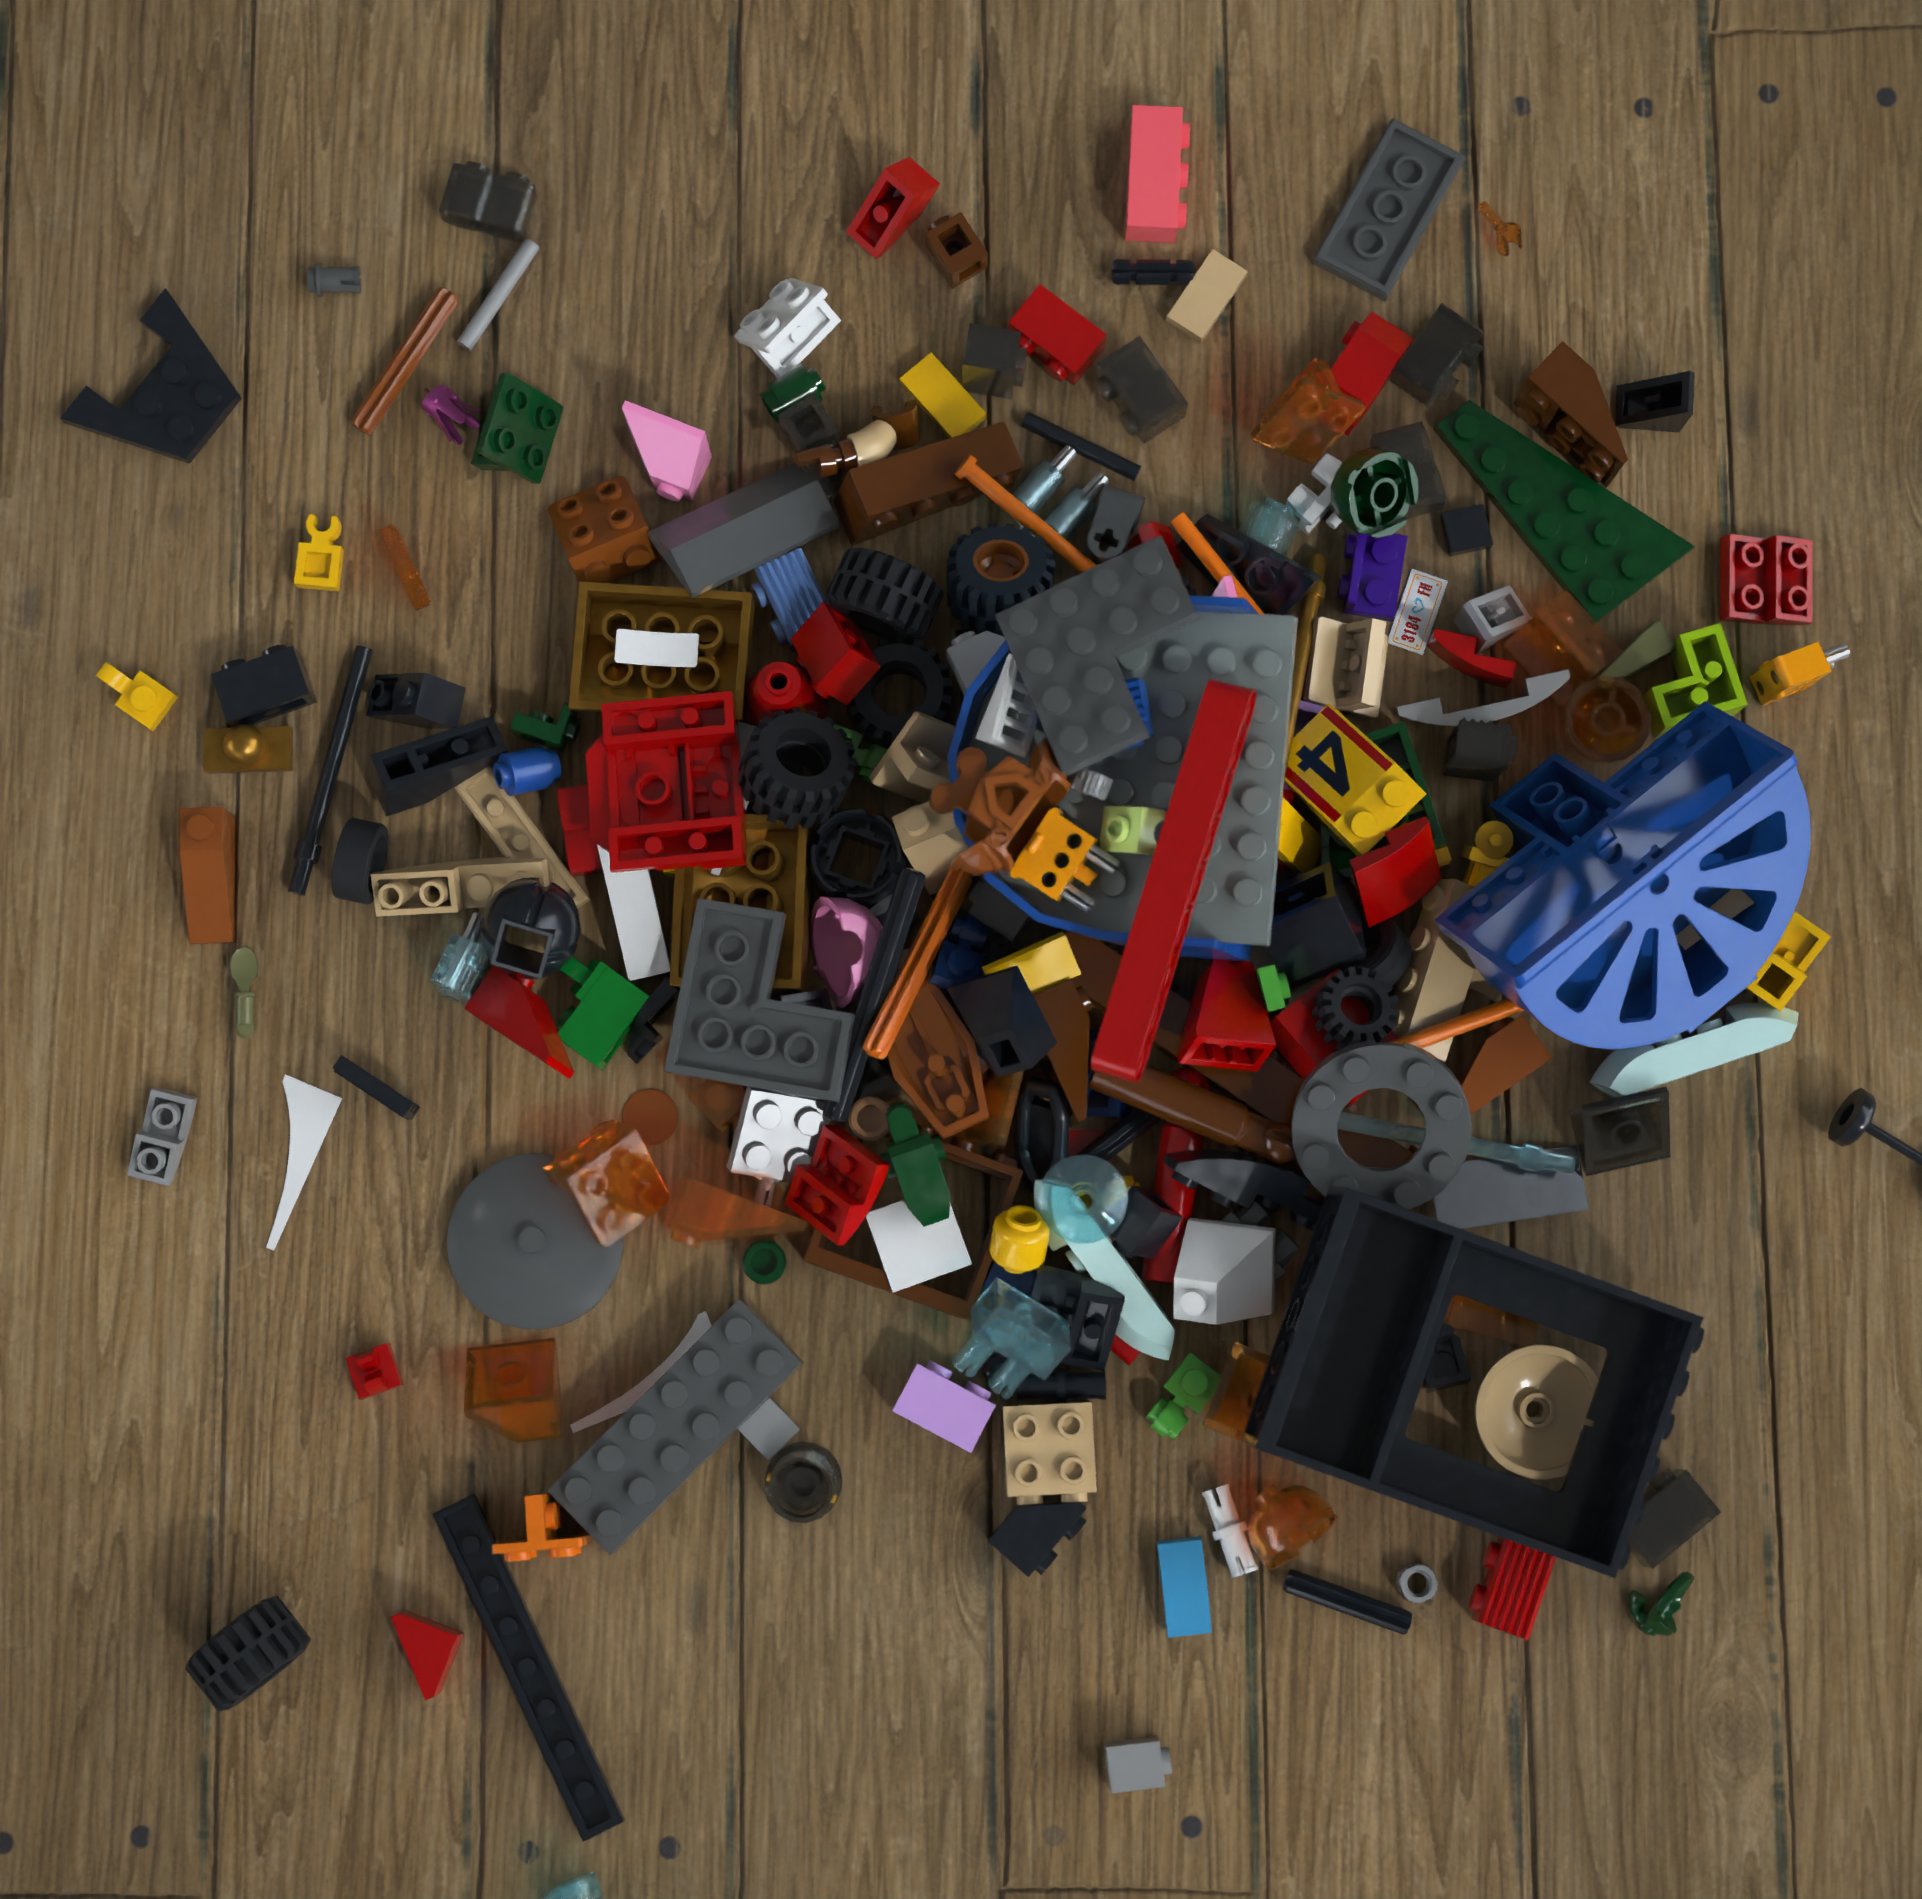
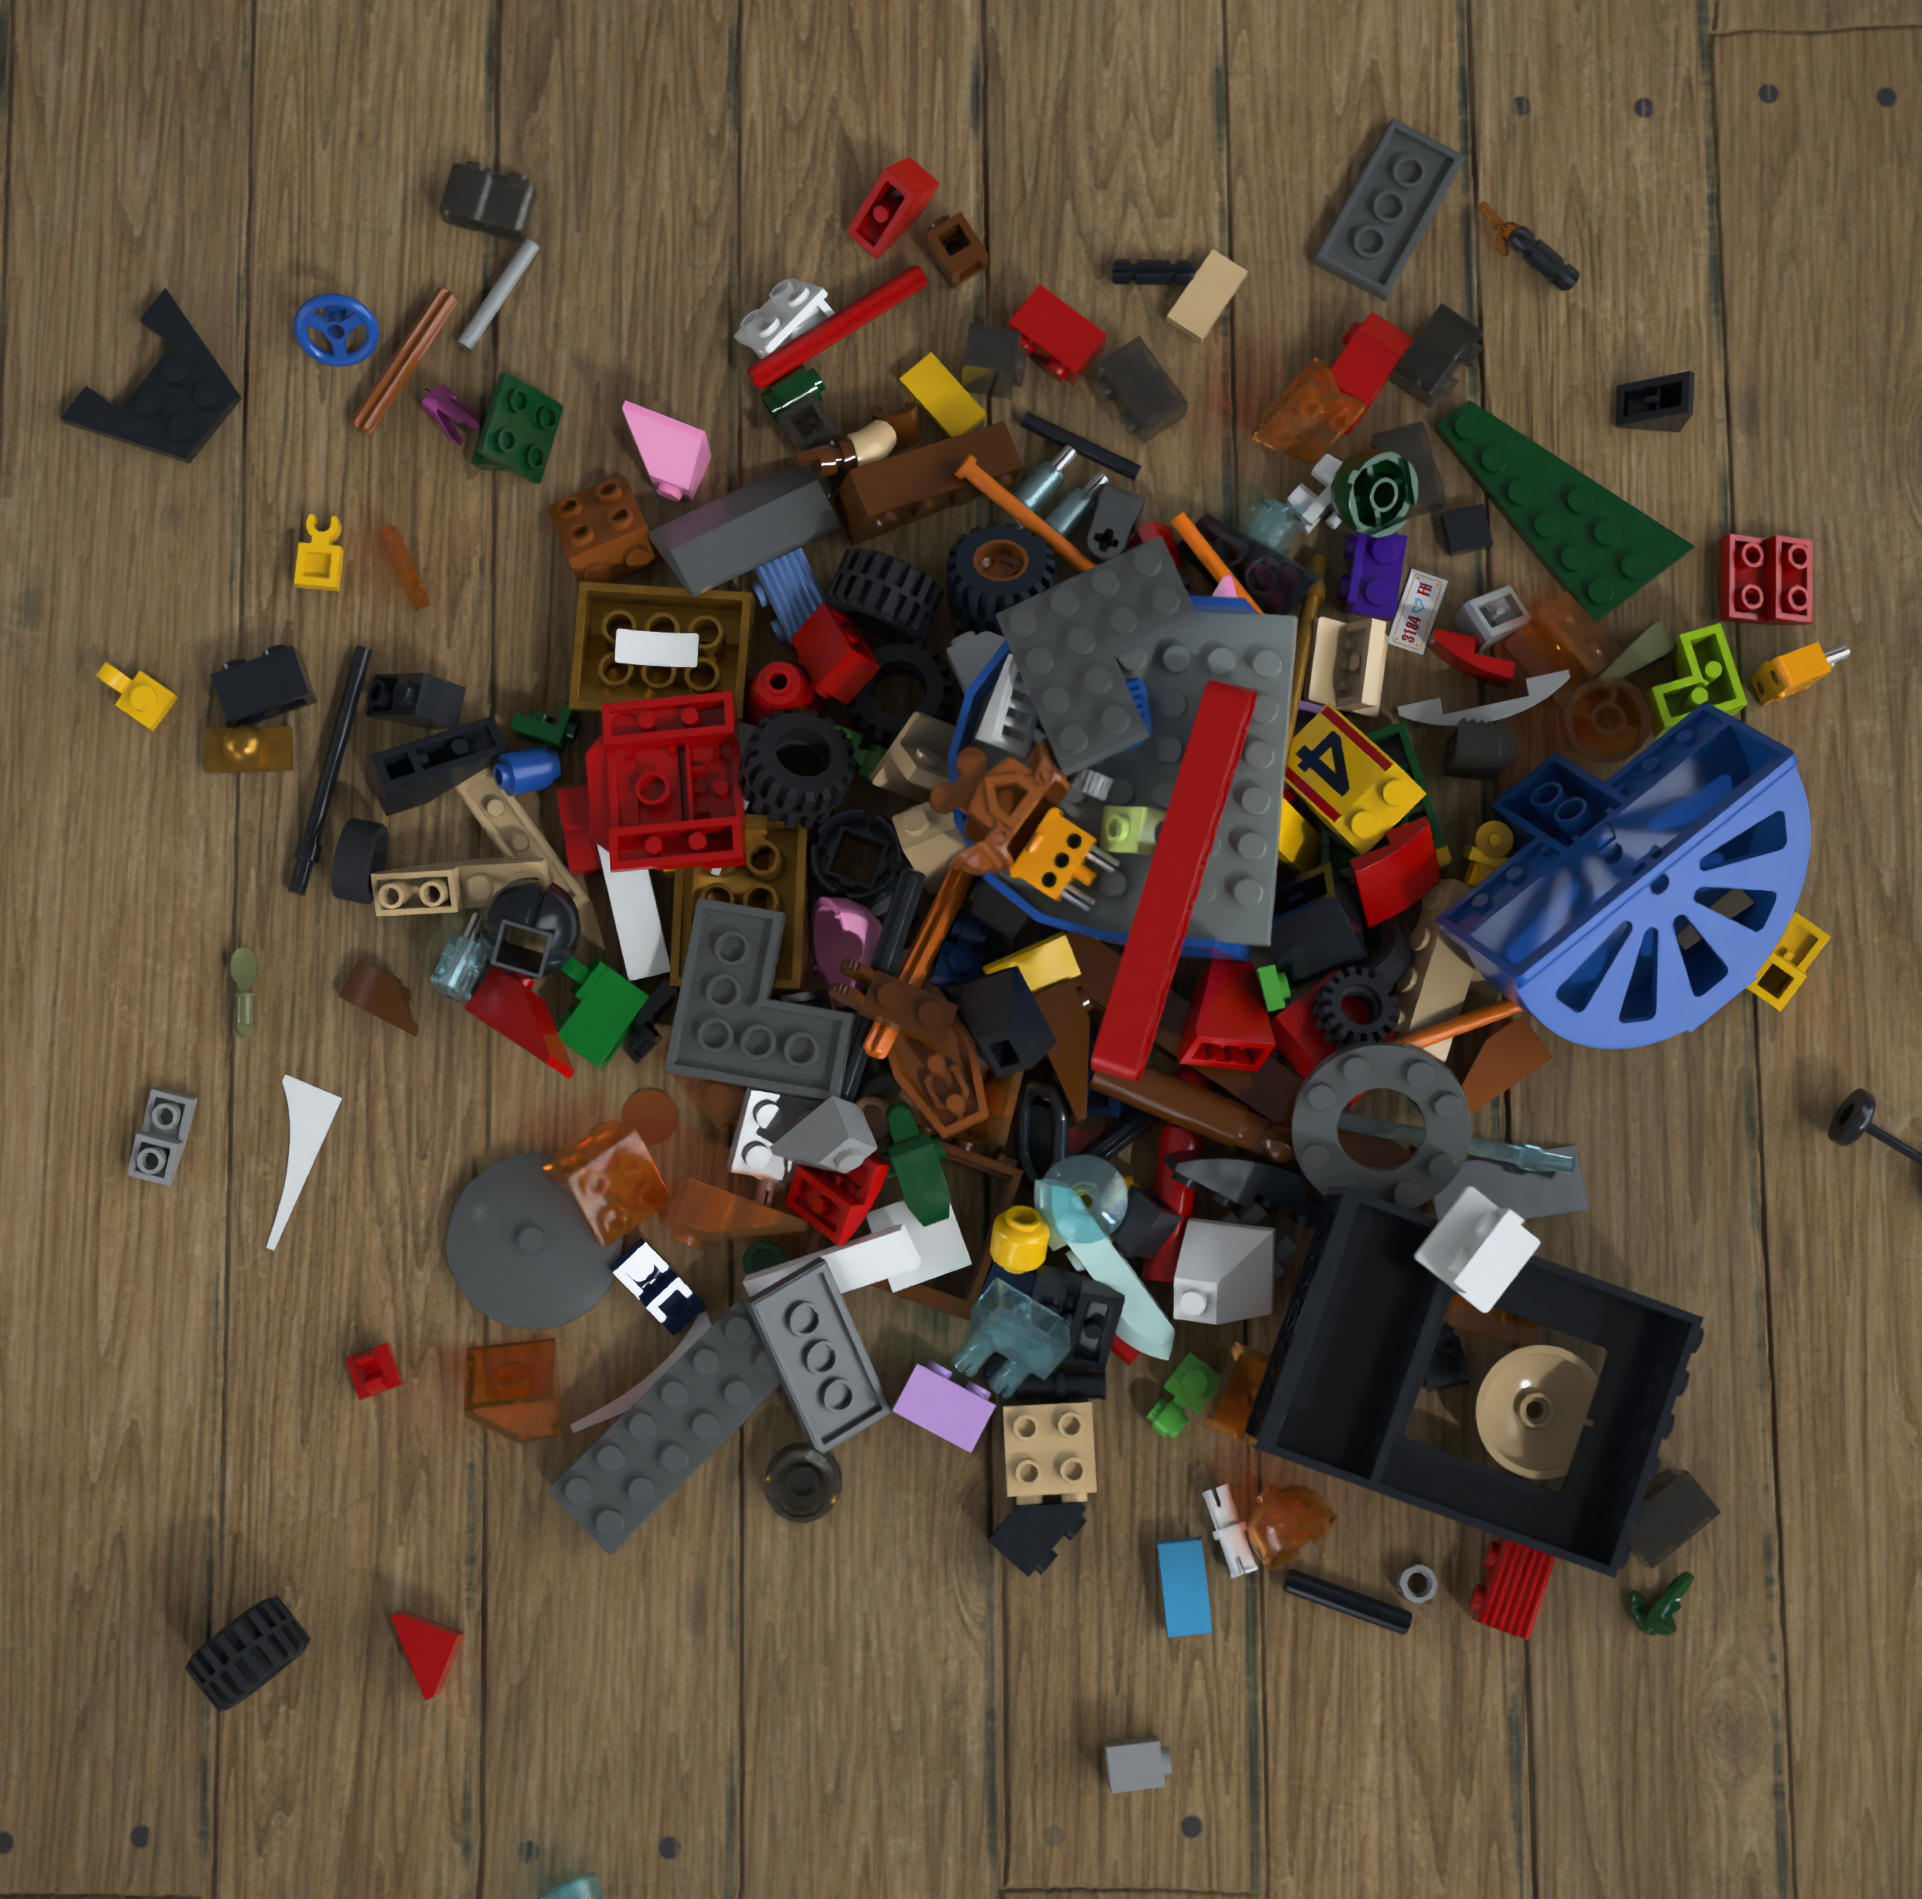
(208, 873): dark orange slope -> none
(333, 279): dark grey pin -> none
(338, 319): none -> blue piece
(375, 1088): black tile -> none
(380, 995): none -> reddish brown slope
(529, 1668): black tile -> none
(542, 1520): orange bracket -> none
(657, 1286): none -> dark blue slope
(769, 1428): light grey tile -> none
(818, 1355): none -> tile
(829, 1138): none -> light grey slope
(837, 327): none -> red axle
(852, 1264): none -> white tile
(895, 1003): none -> reddish brown hinge
(1156, 174): coral brick -> none
(1477, 1248): none -> white bracket
(1543, 258): none -> black axle
(1572, 410): reddish brown slope -> none
(1622, 1131): clear smoke slope -> none
(1747, 1031): light aqua brick -> none

